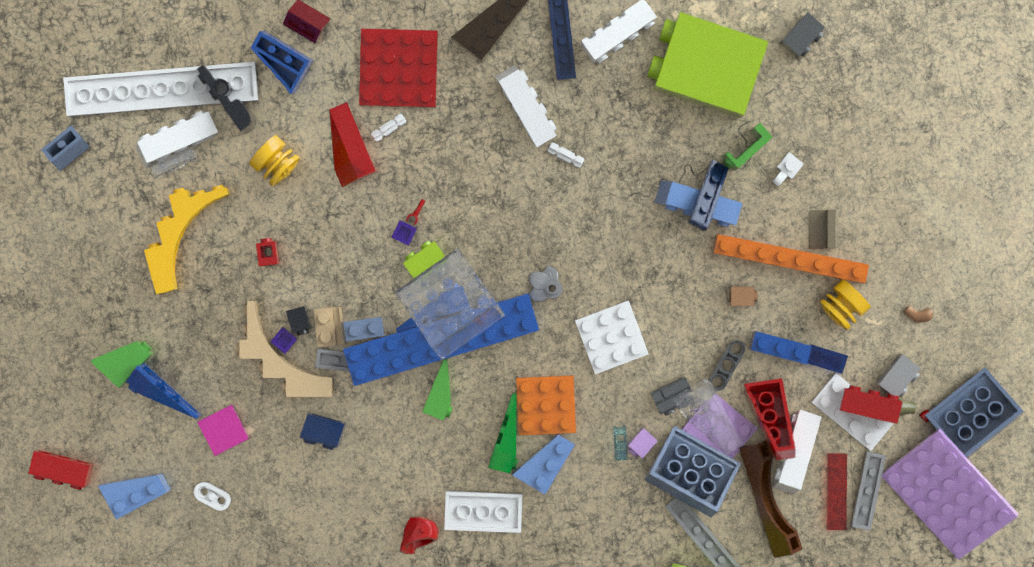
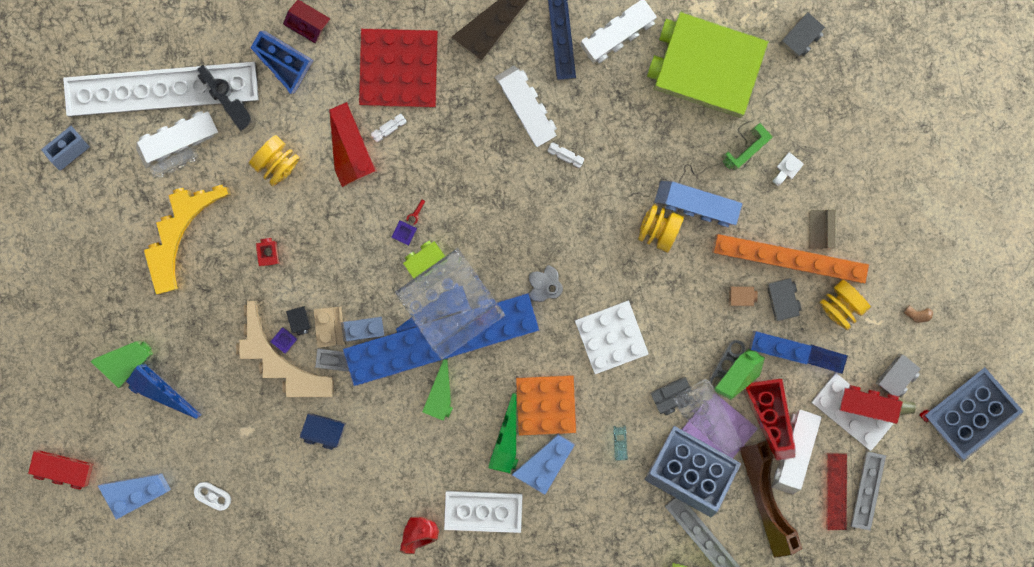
(223, 430): dark pink tile -> none
(641, 443): lavender brick -> none
(660, 228): none -> yellow wheel
(708, 195): dark blue tile -> none
(741, 374): none -> bright green slope
(783, 299): none -> dark grey brick
(949, 494): lavender plate -> none

